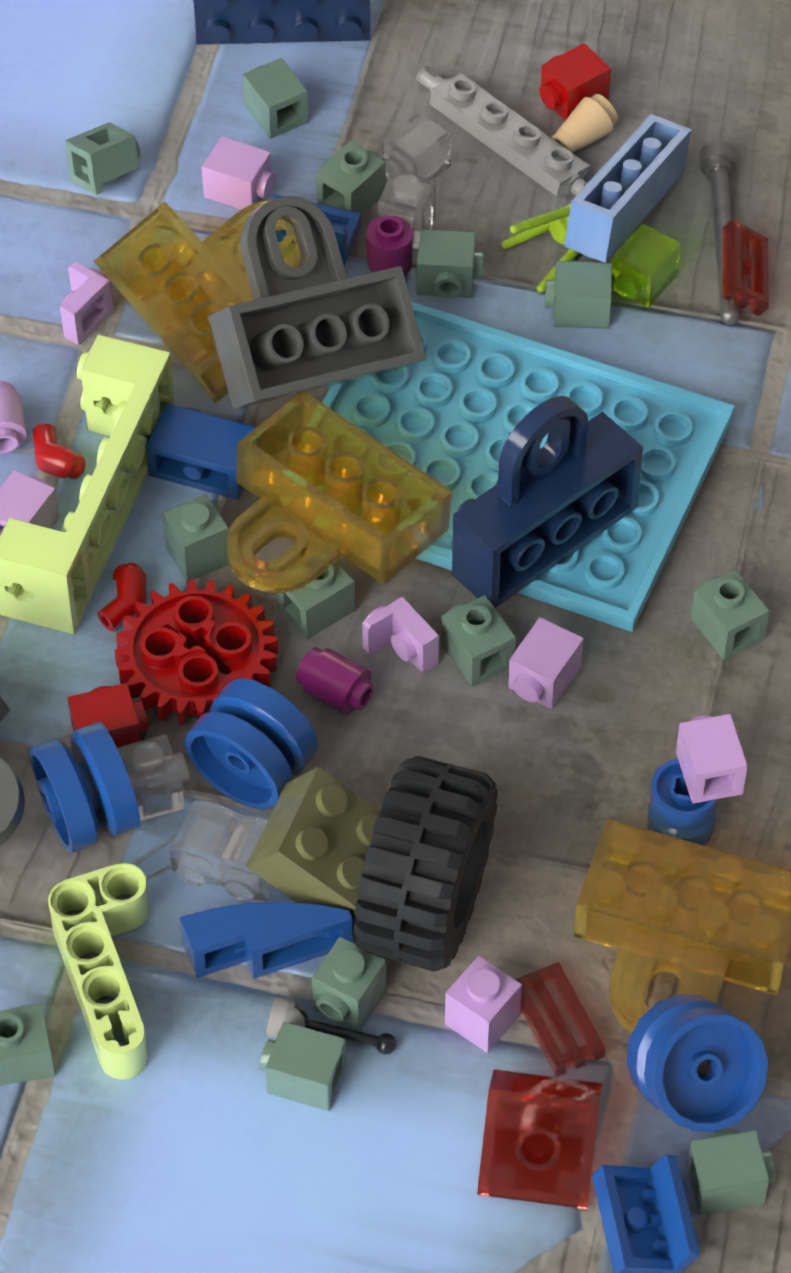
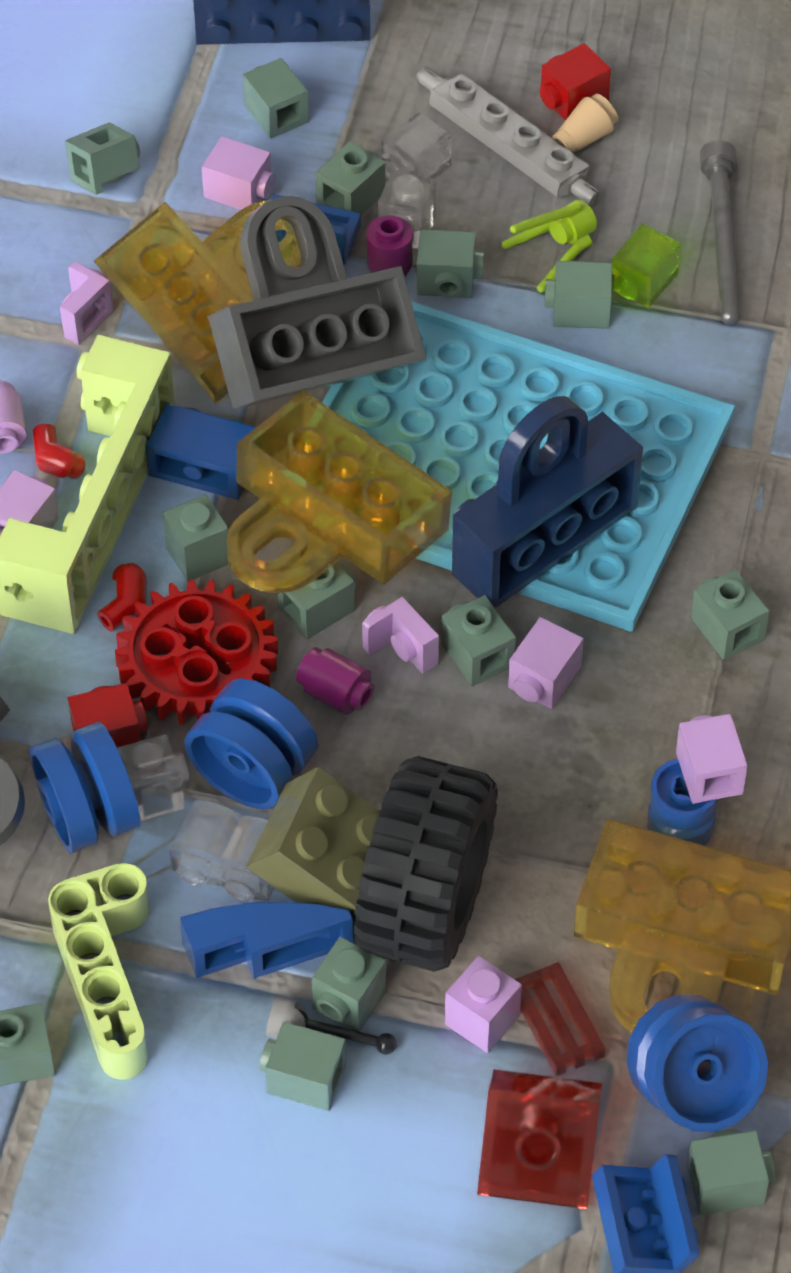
(627, 188): medium blue brick -> none
(738, 264): clear red tile -> none

